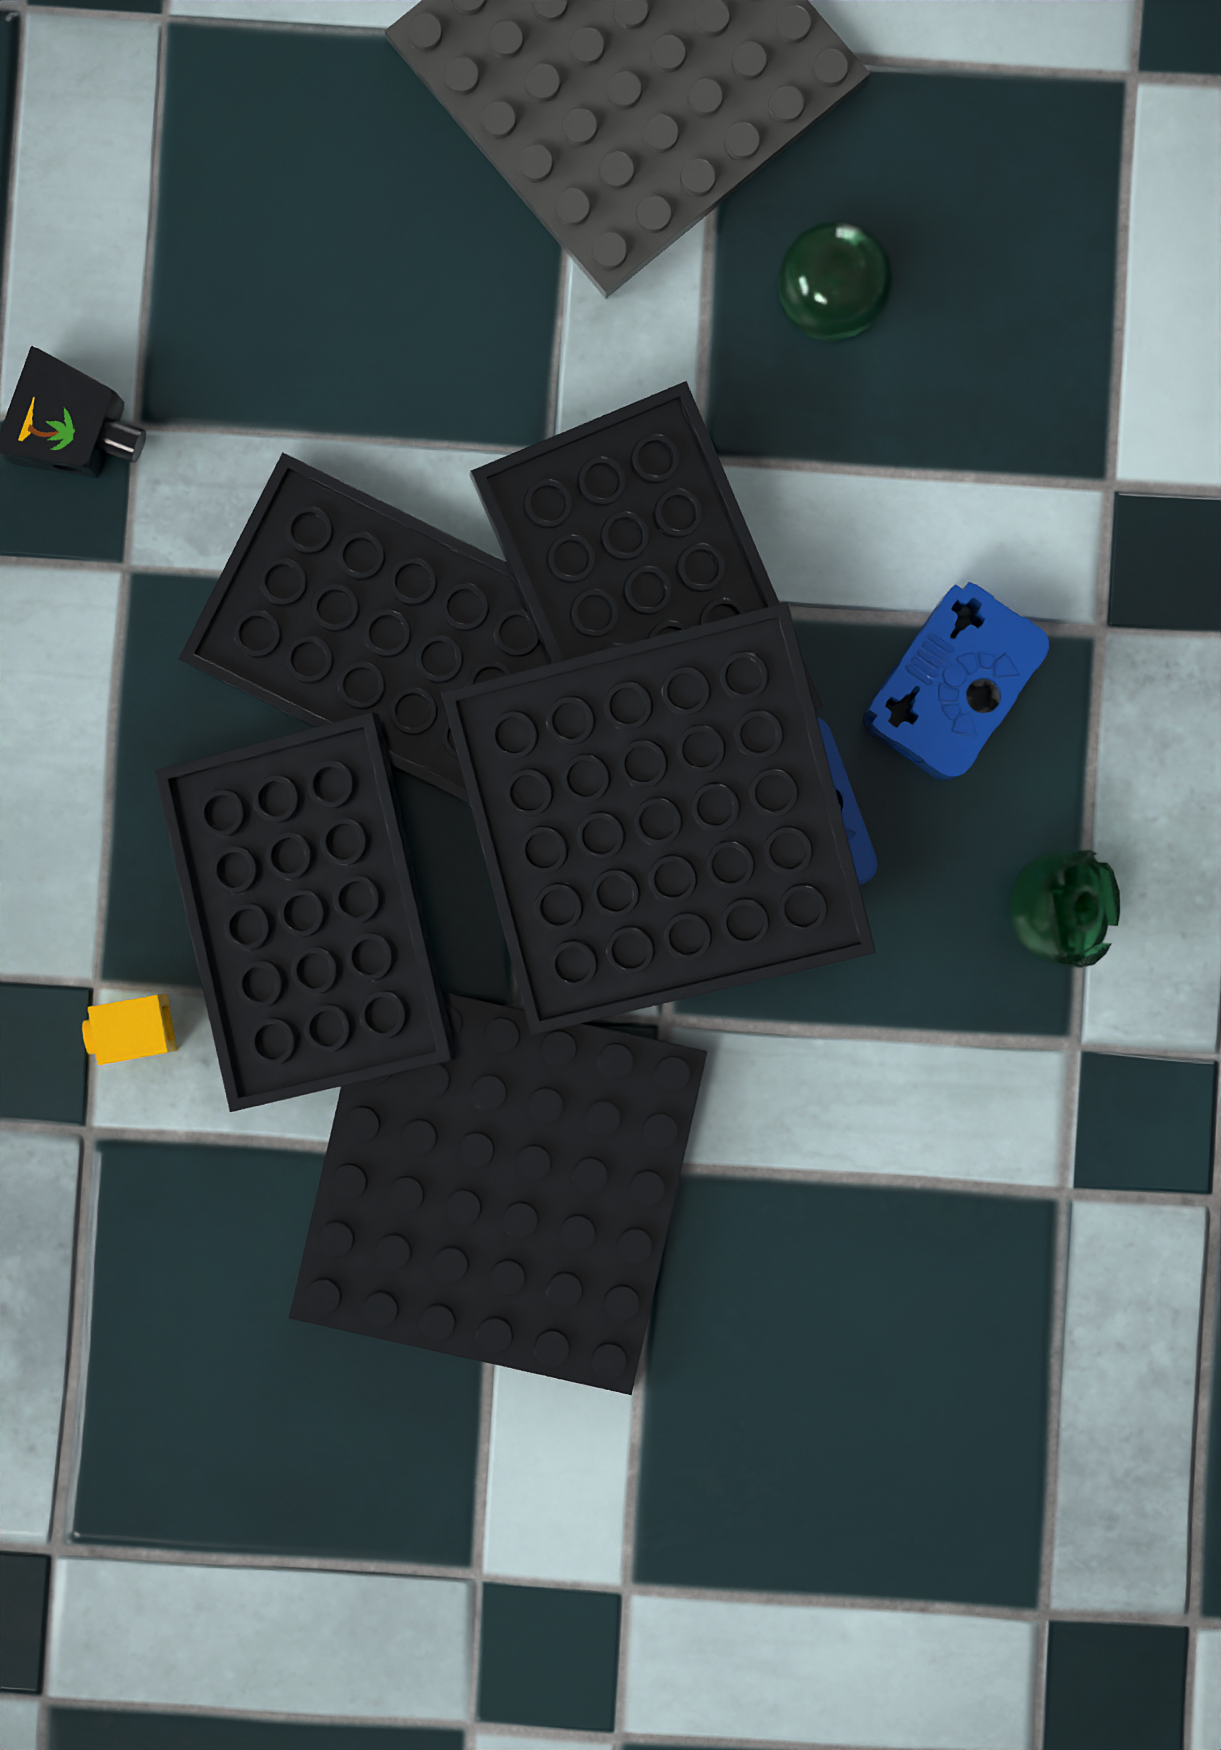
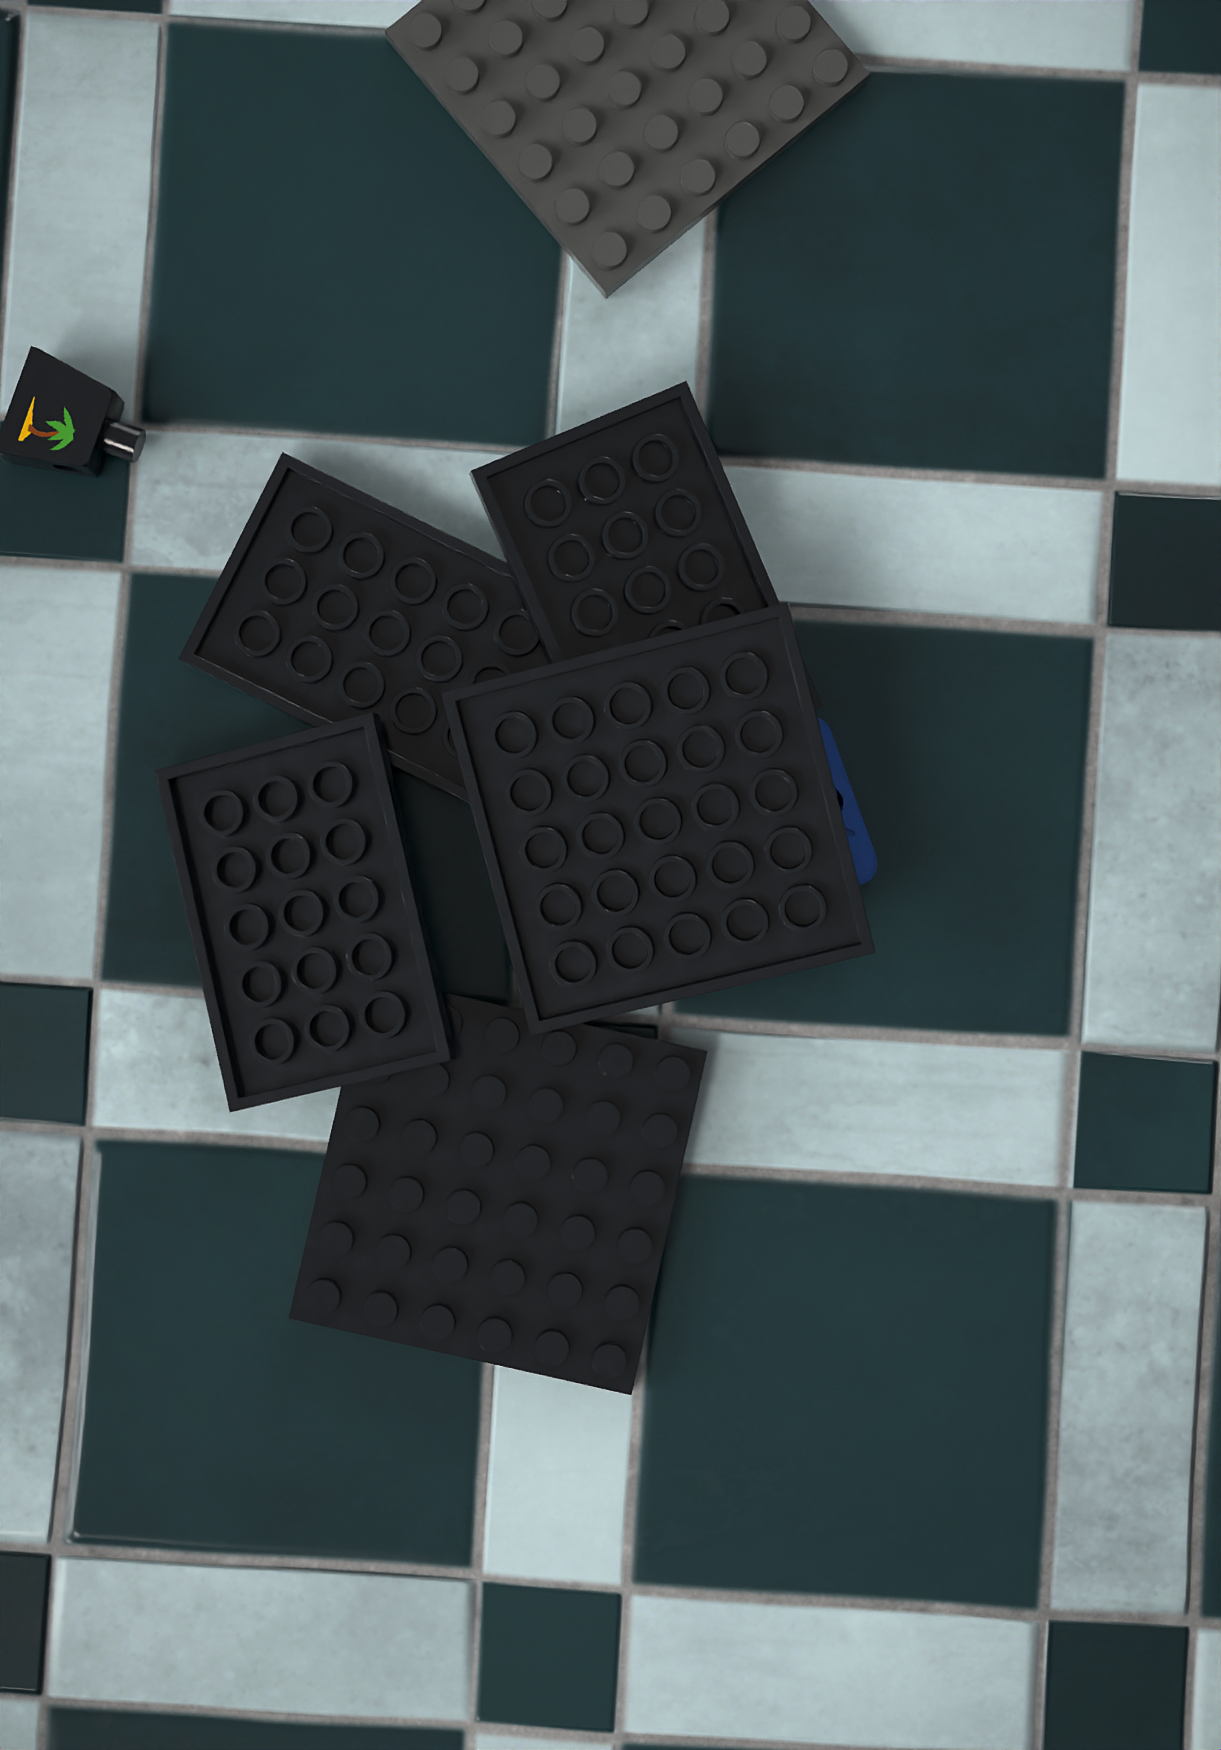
(130, 1029): yellow brick -> none
(835, 280): clear green cylinder -> none
(940, 669): blue axle -> none
(1065, 907): clear green cylinder -> none

